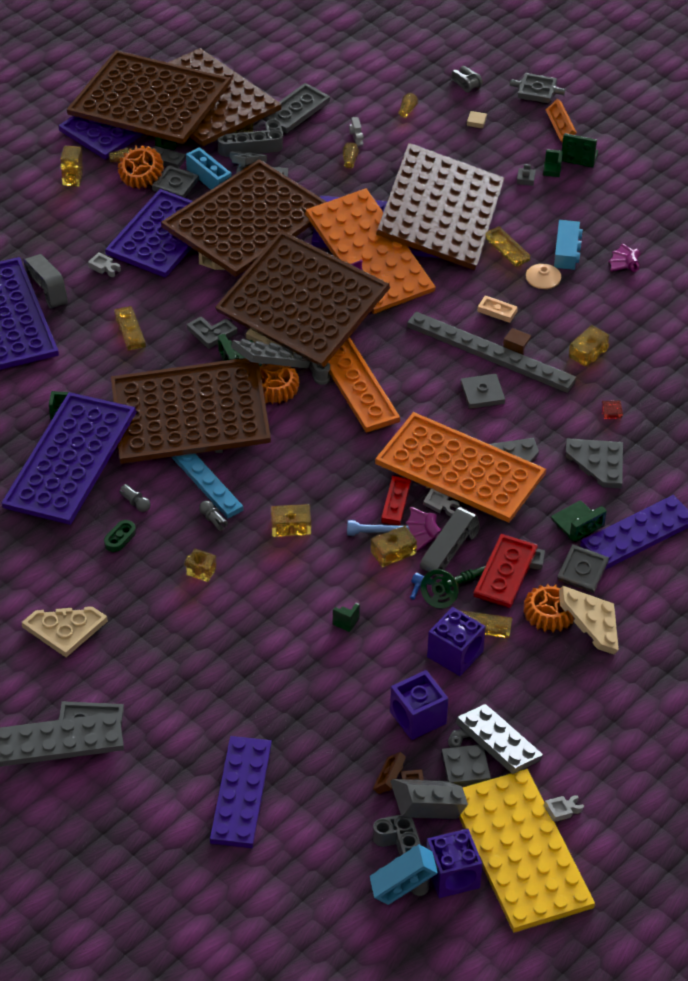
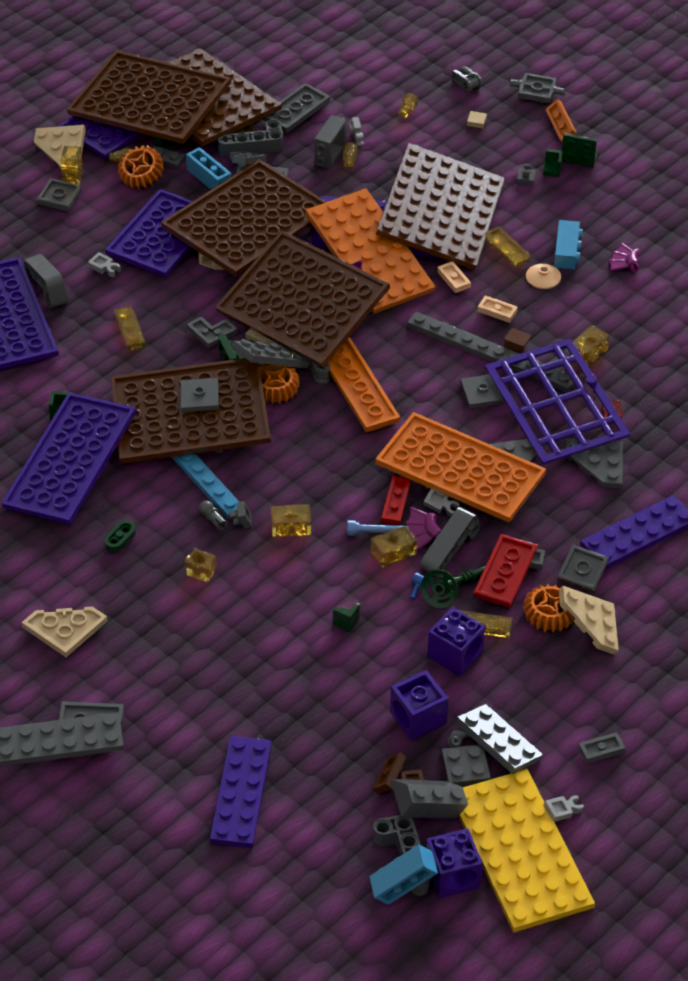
(53, 140): none -> tan plate
(59, 194): none -> dark grey plate
(135, 498): dark grey pin -> none
(176, 181): dark grey plate -> none
(199, 394): none -> dark grey plate
(241, 515): none -> dark grey tile
(330, 141): none -> dark grey window
(454, 277): none -> light nougat plate
(557, 400): none -> dark purple door
(579, 520): dark green bracket -> none
(601, 747): none -> dark grey plate

